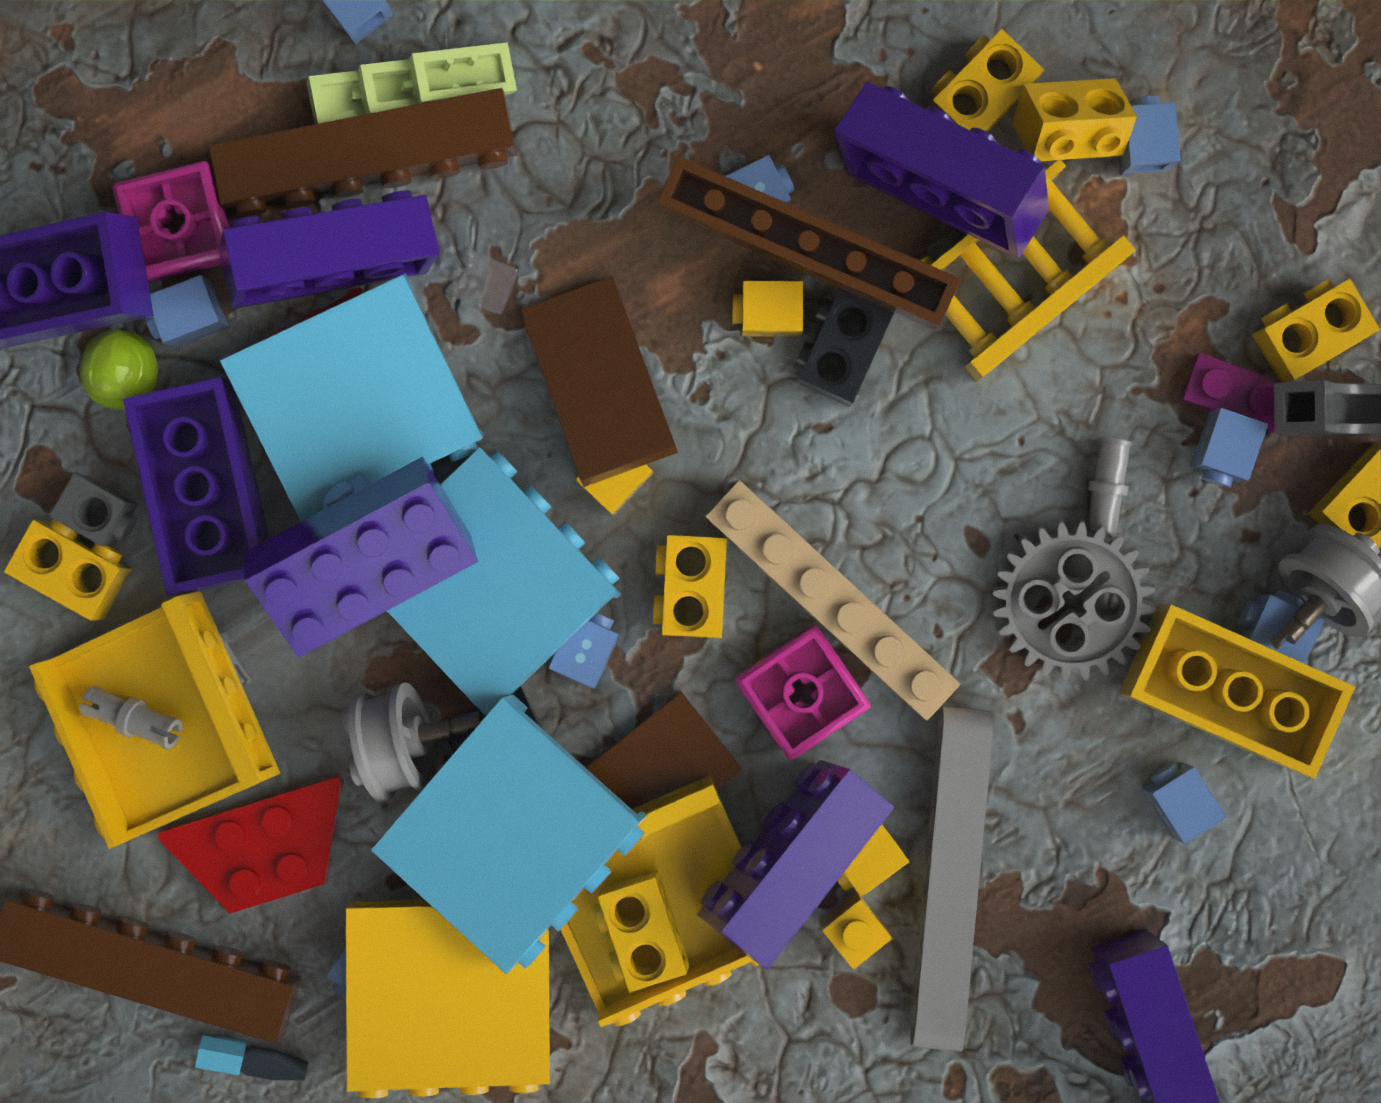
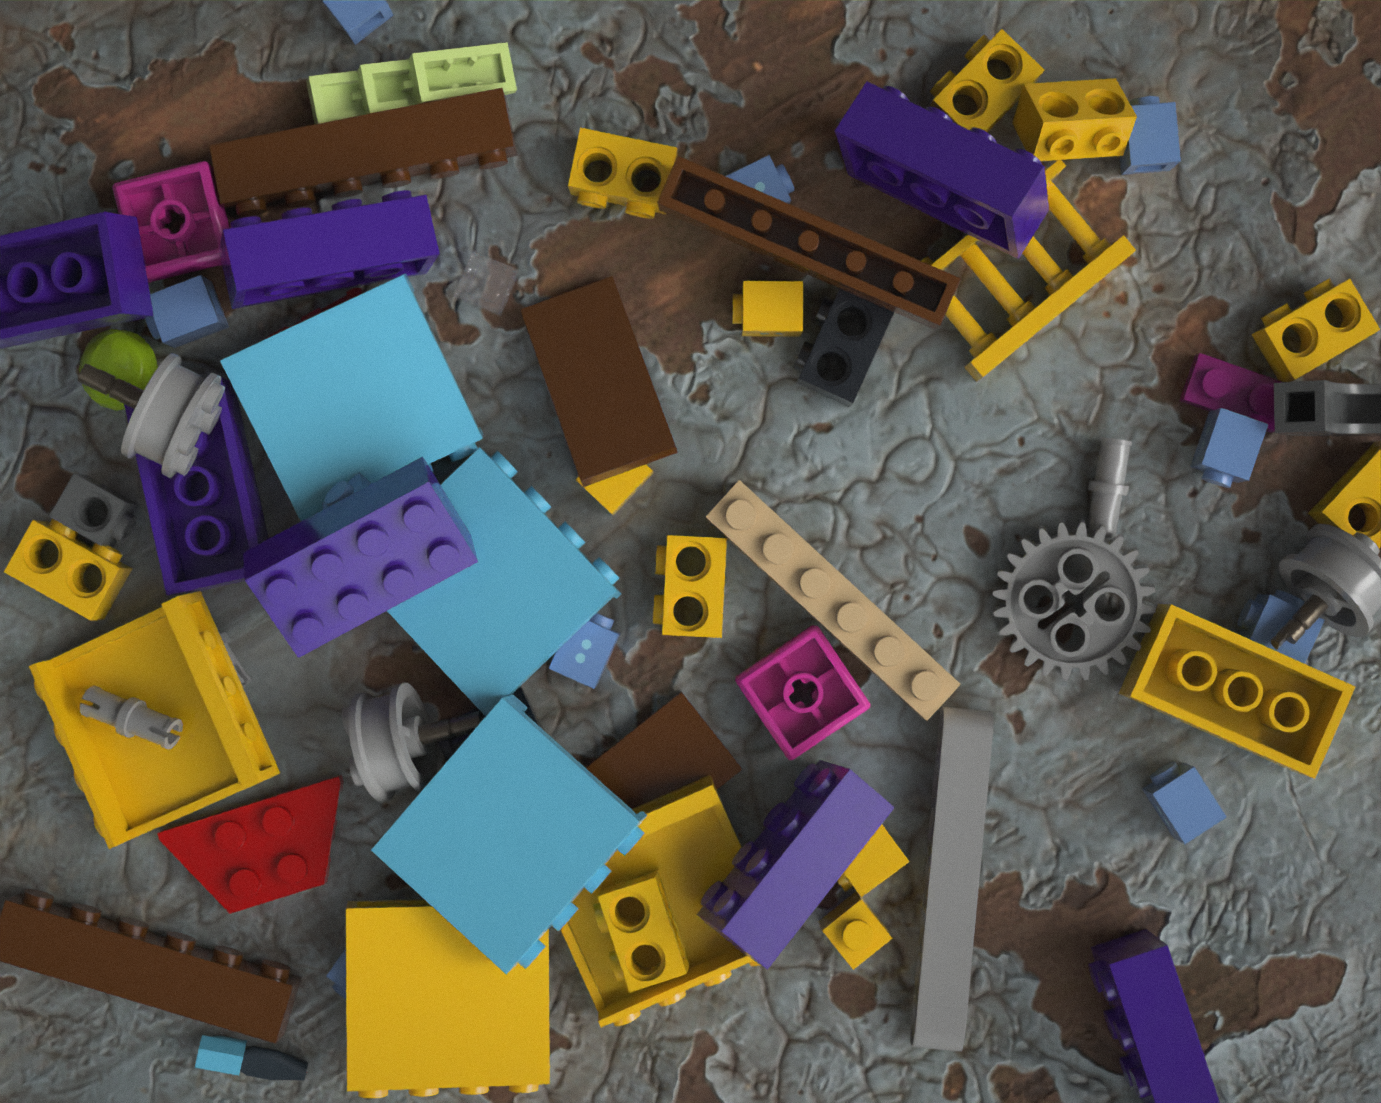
(165, 413): none -> light grey wheel
(627, 159): none -> yellow brick

